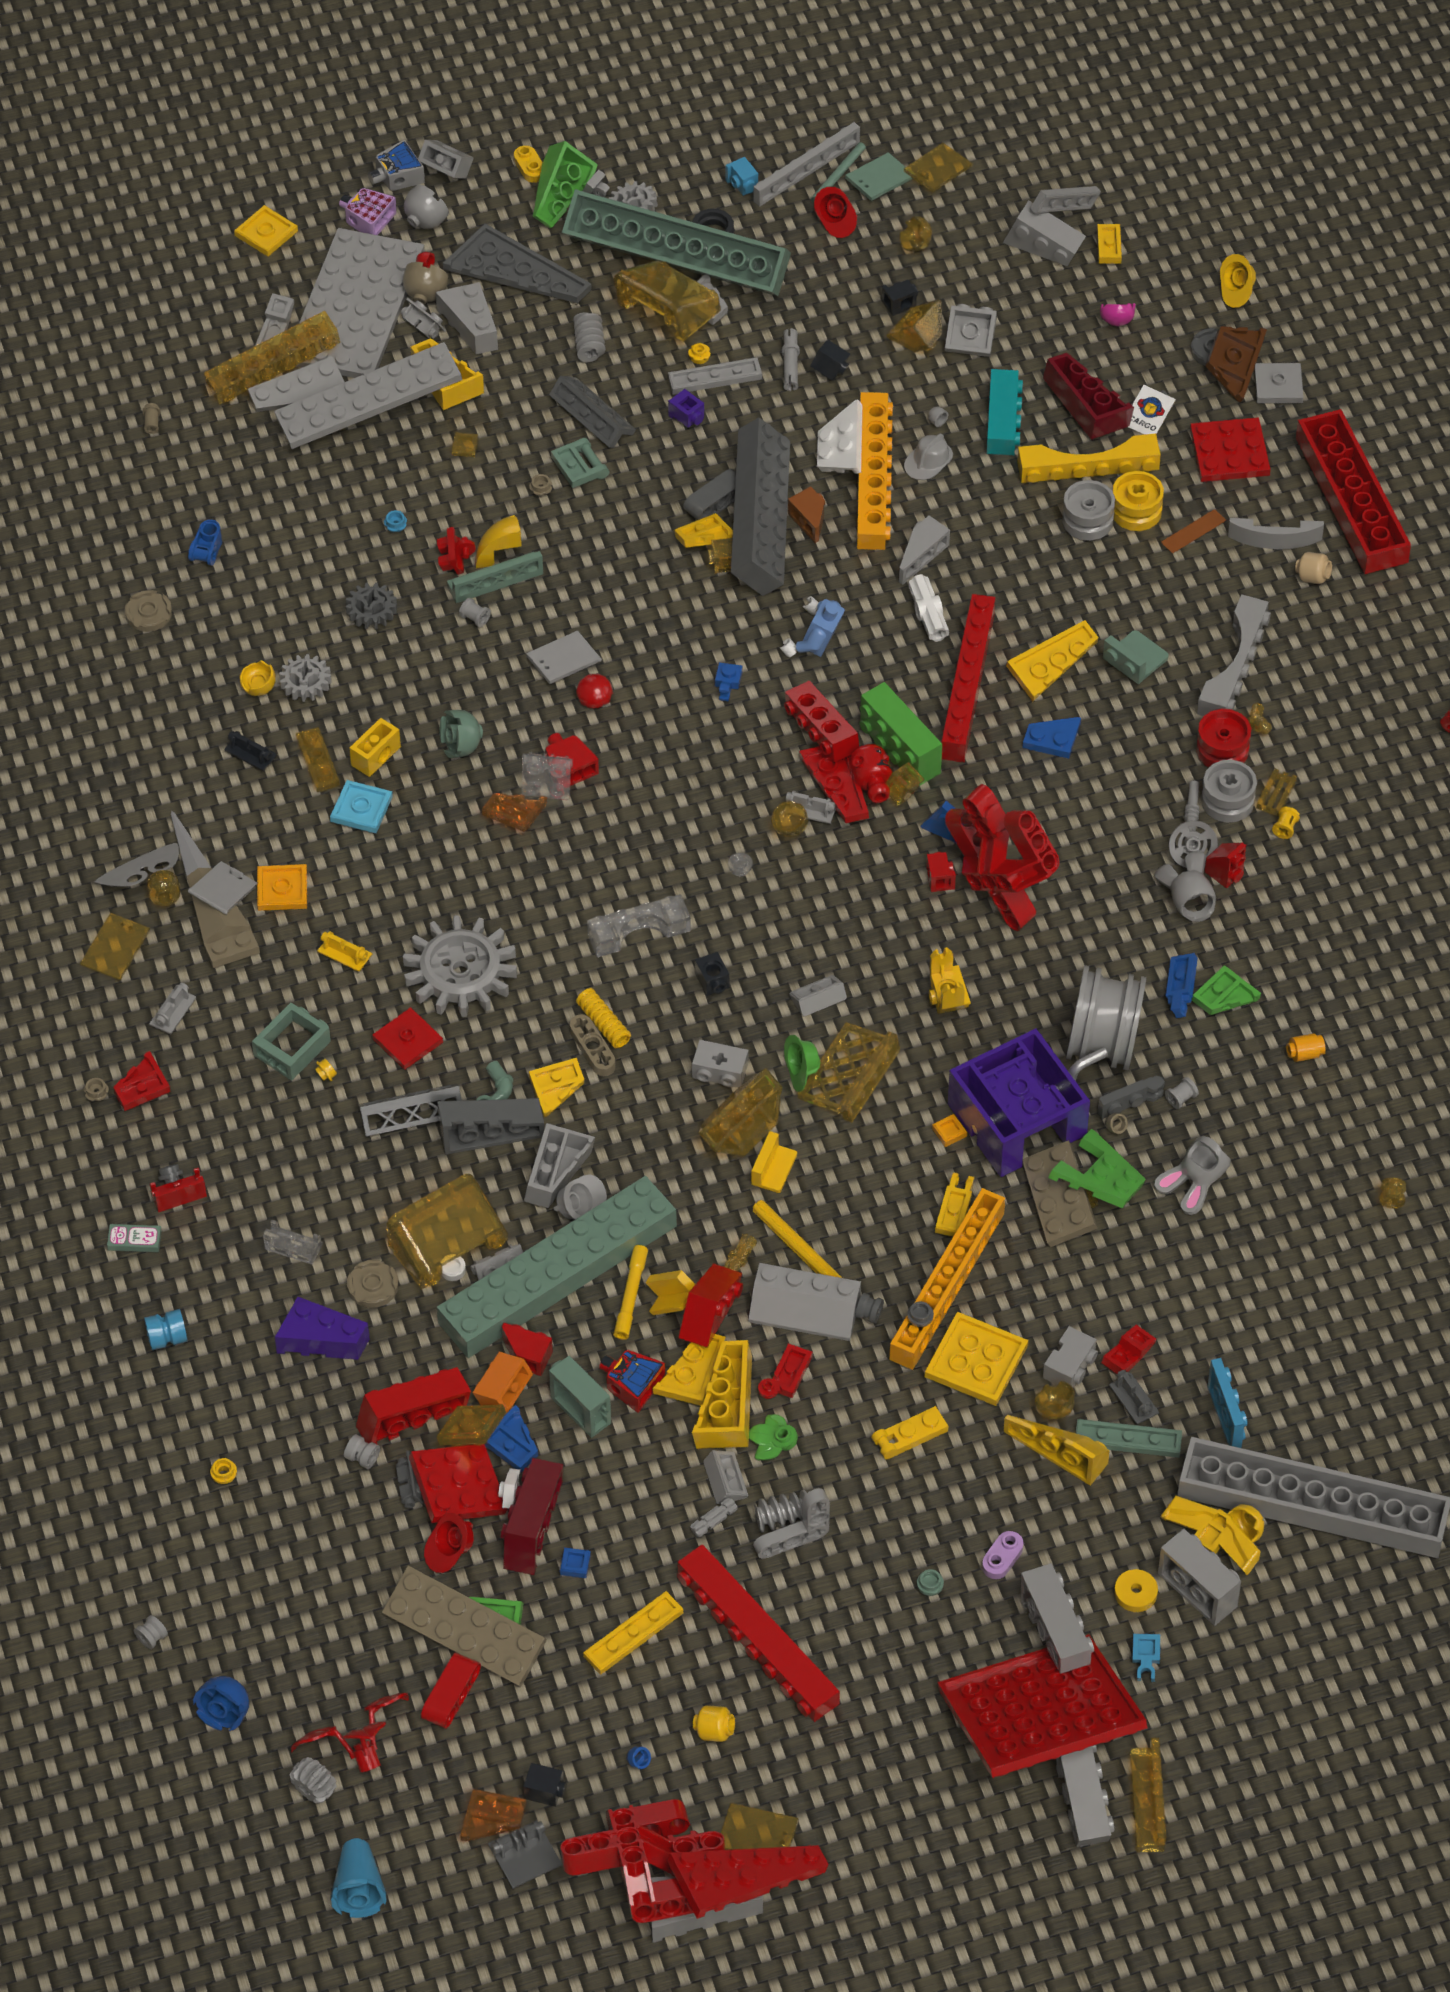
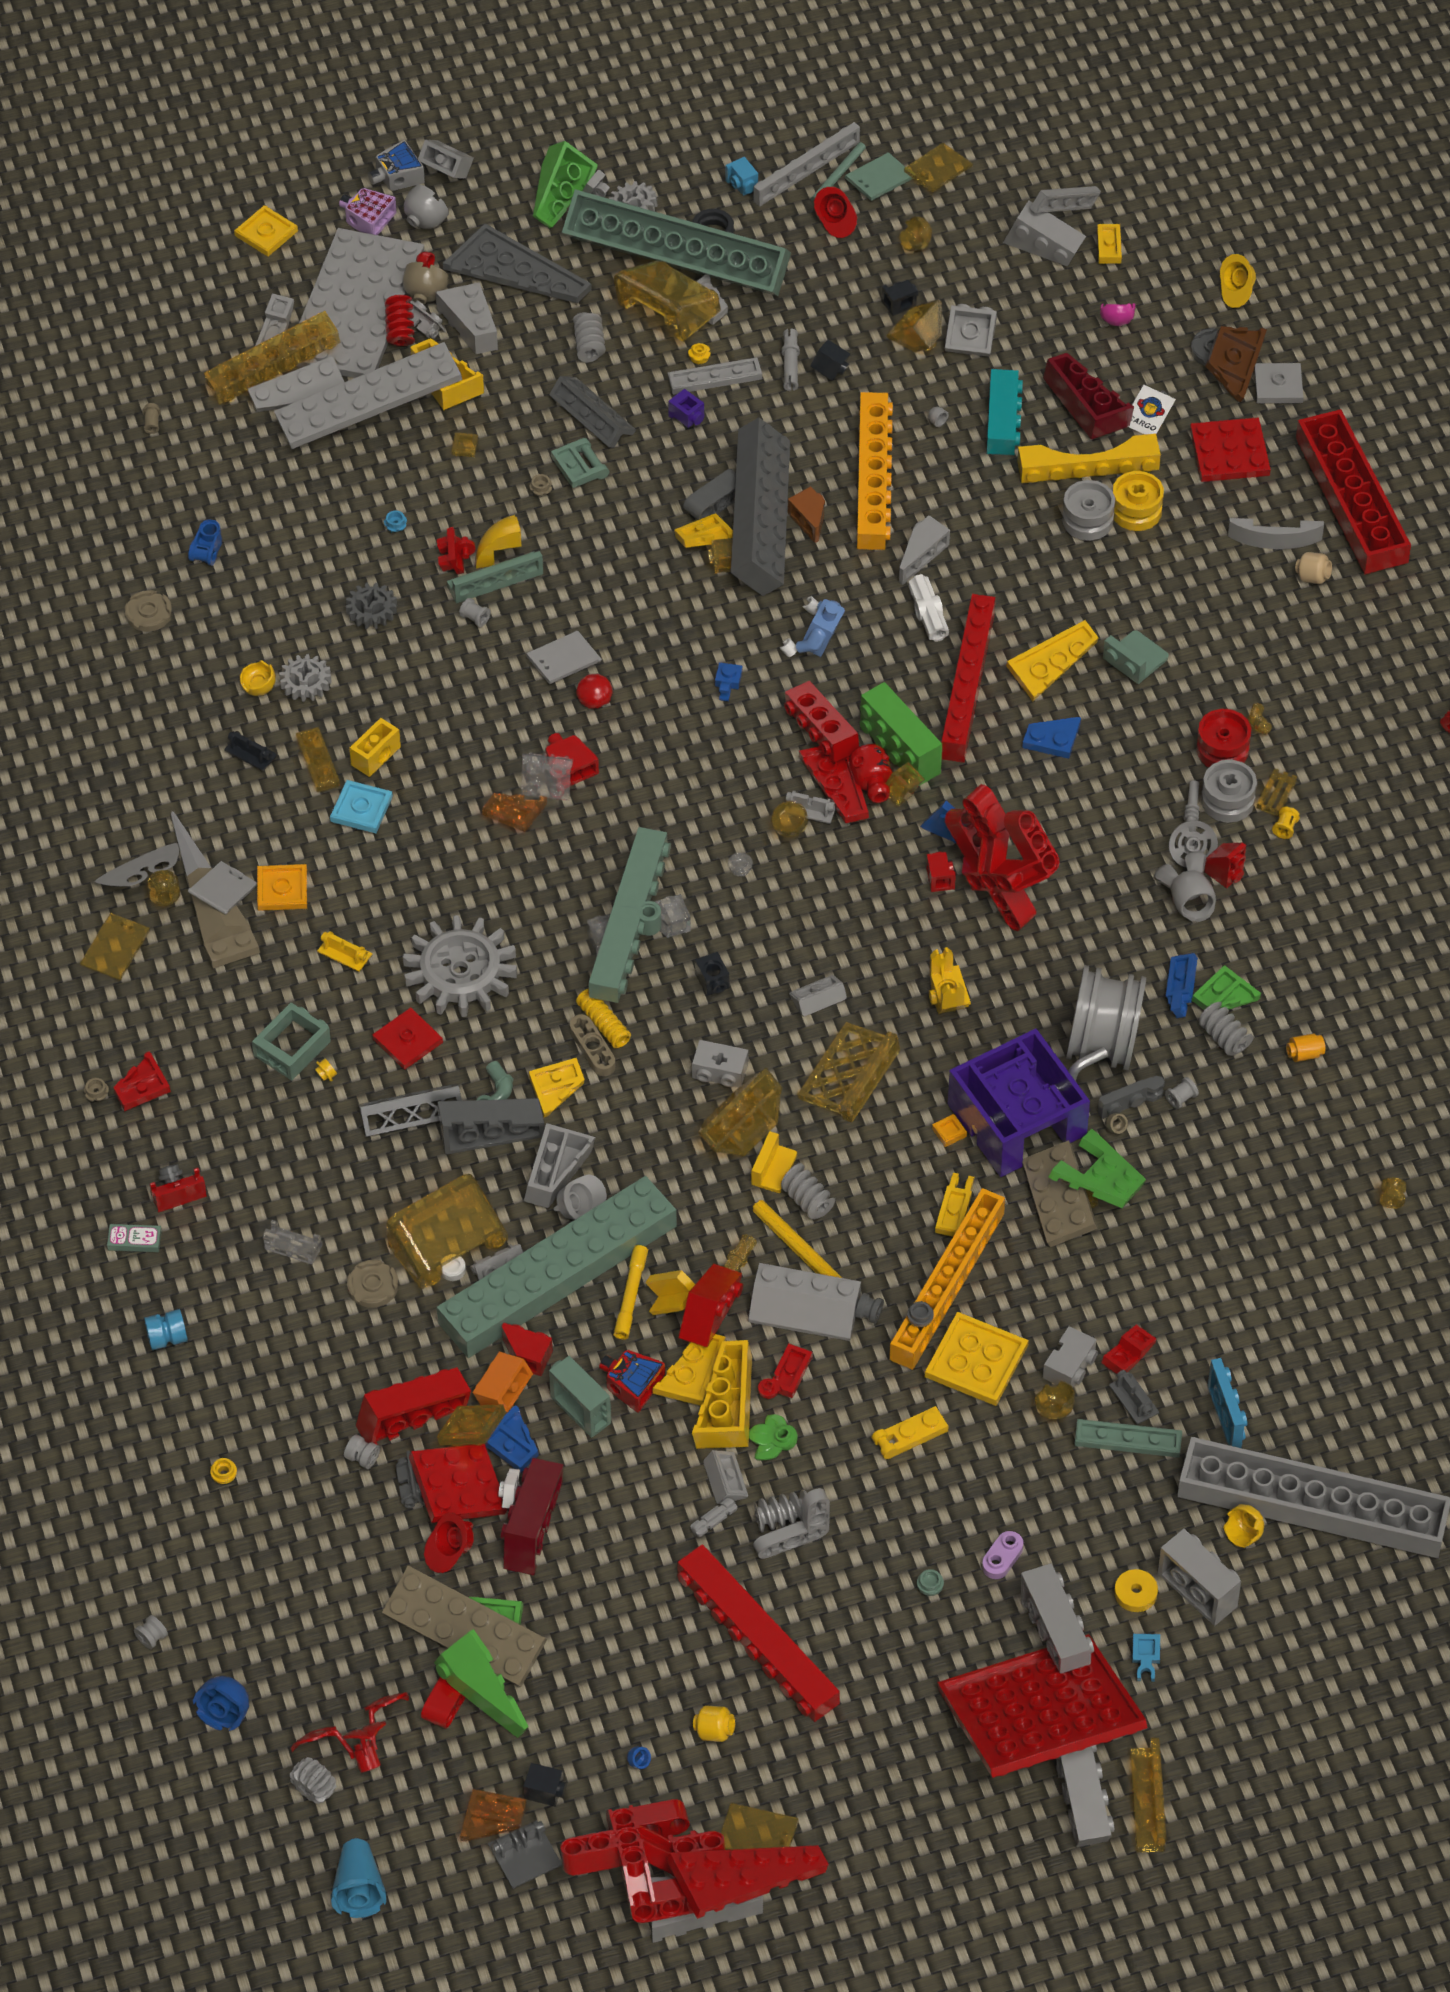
(173, 1009): light grey hinge -> none
(321, 1331): dark purple wedge -> none
(399, 320): none -> red piece
(460, 733): sand green cylinder -> none
(469, 1672): none -> bright green wedge
(528, 163): yellow plate -> none
(575, 1562): blue tile -> none
(631, 915): none -> sand green hinge
(633, 1632): yellow tile -> none
(801, 1060): bright green piece -> none
(807, 1192): none -> light grey piece
(841, 441): white wing -> none
(928, 457): light grey piece -> none
(1066, 1449): yellow wedge -> none
(1193, 531): dark orange sticker -> none
(1203, 1165): light grey piece -> none
(1214, 1530): yellow plate -> none
(1224, 1030): none -> light grey piece
(1248, 622): light grey arch -> none

